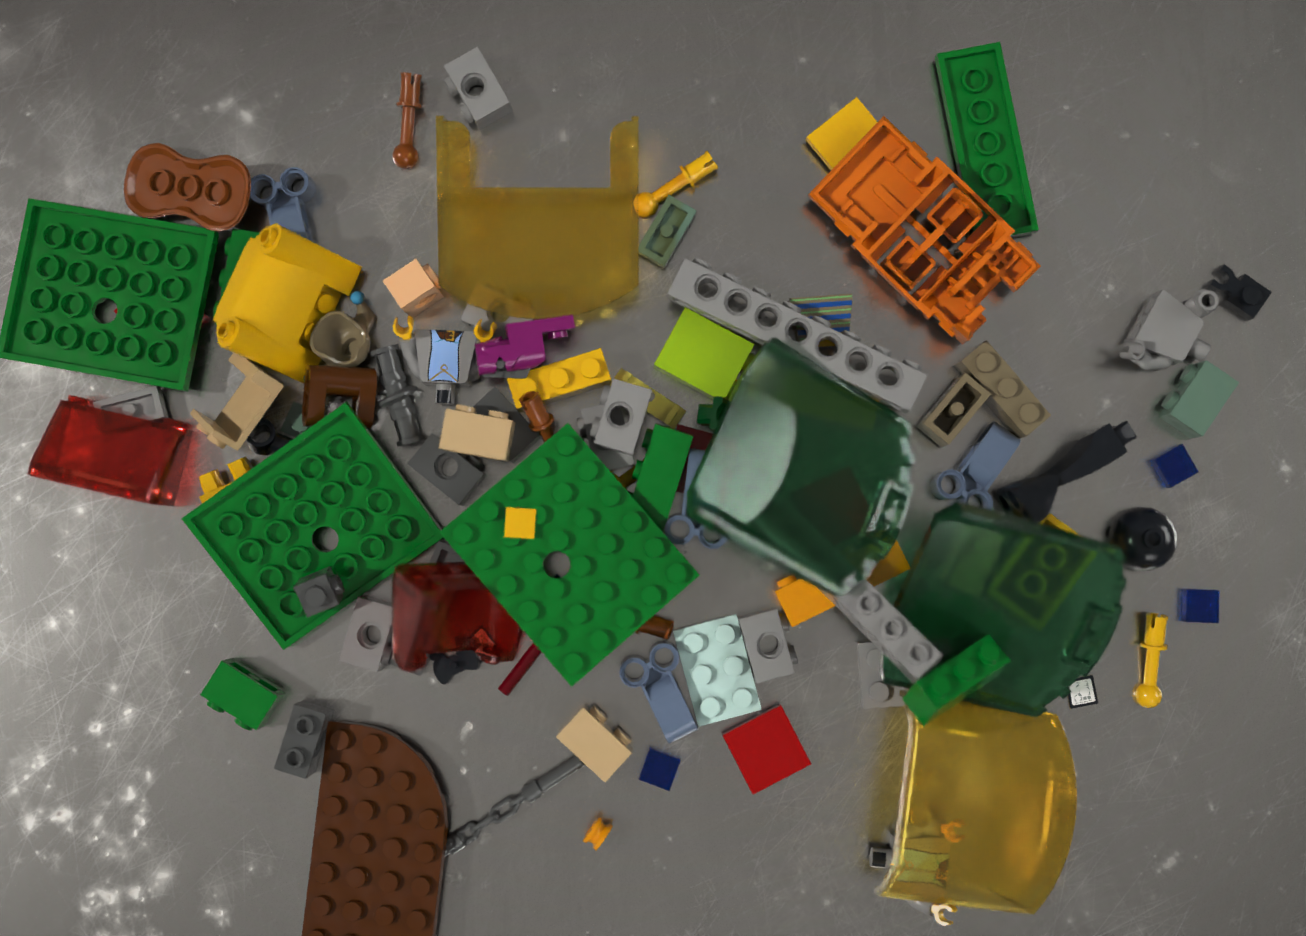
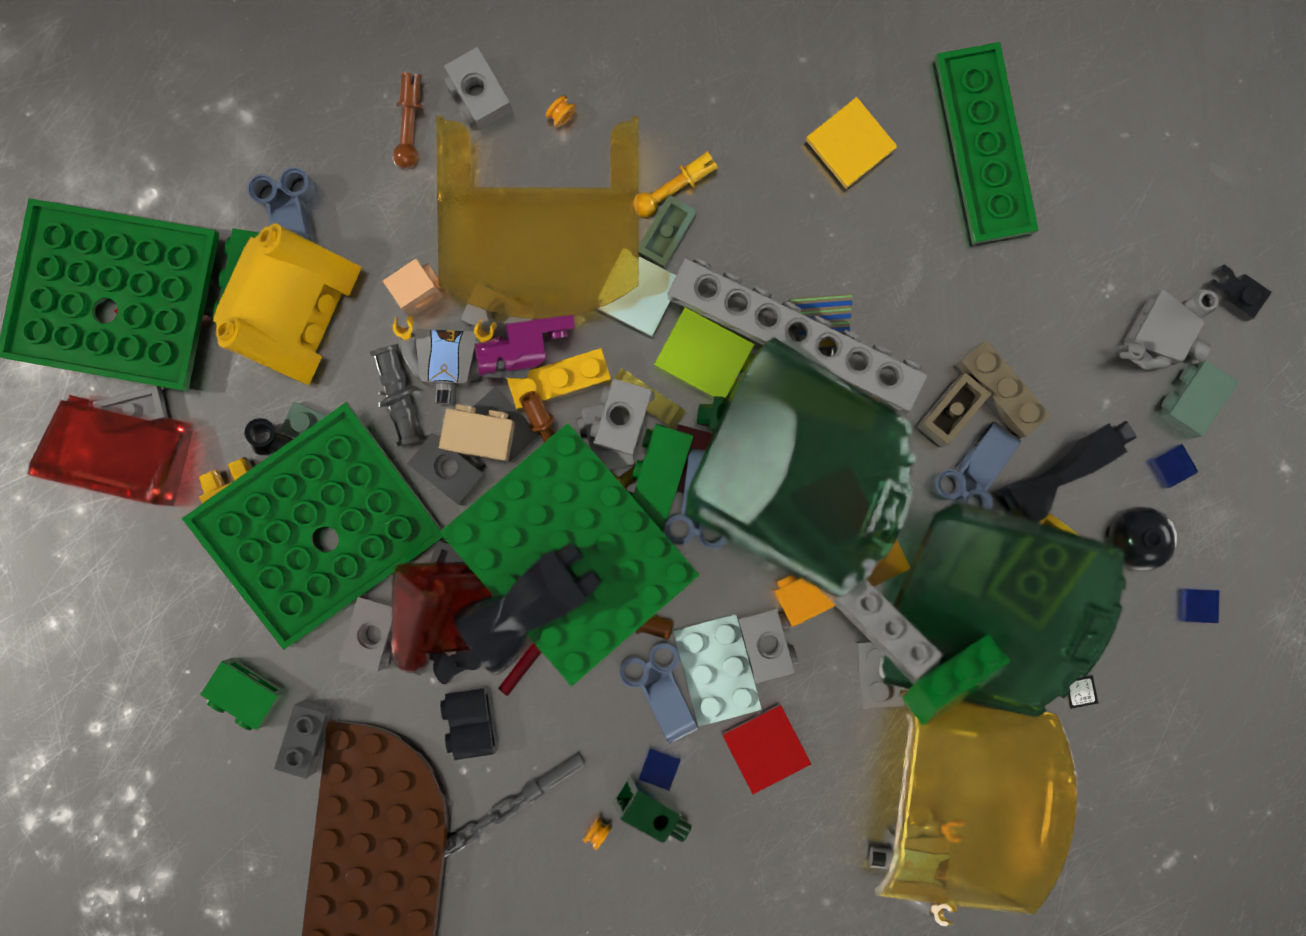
(205, 190): dark orange plate -> none
(243, 408): tan panel -> none
(319, 591): dark grey brick -> none
(338, 381): reddish brown connector -> none
(344, 339): dark tan piece -> none
(469, 723): none -> black brick
(520, 523): yellow sticker -> none
(548, 590): none -> black hips
(560, 111): none -> light orange bush
(595, 741): tan brick -> none
(647, 302): none -> light aqua tile
(650, 811): none -> dark green torso
(878, 191): orange piece -> none
(1148, 693): yellow pin -> none

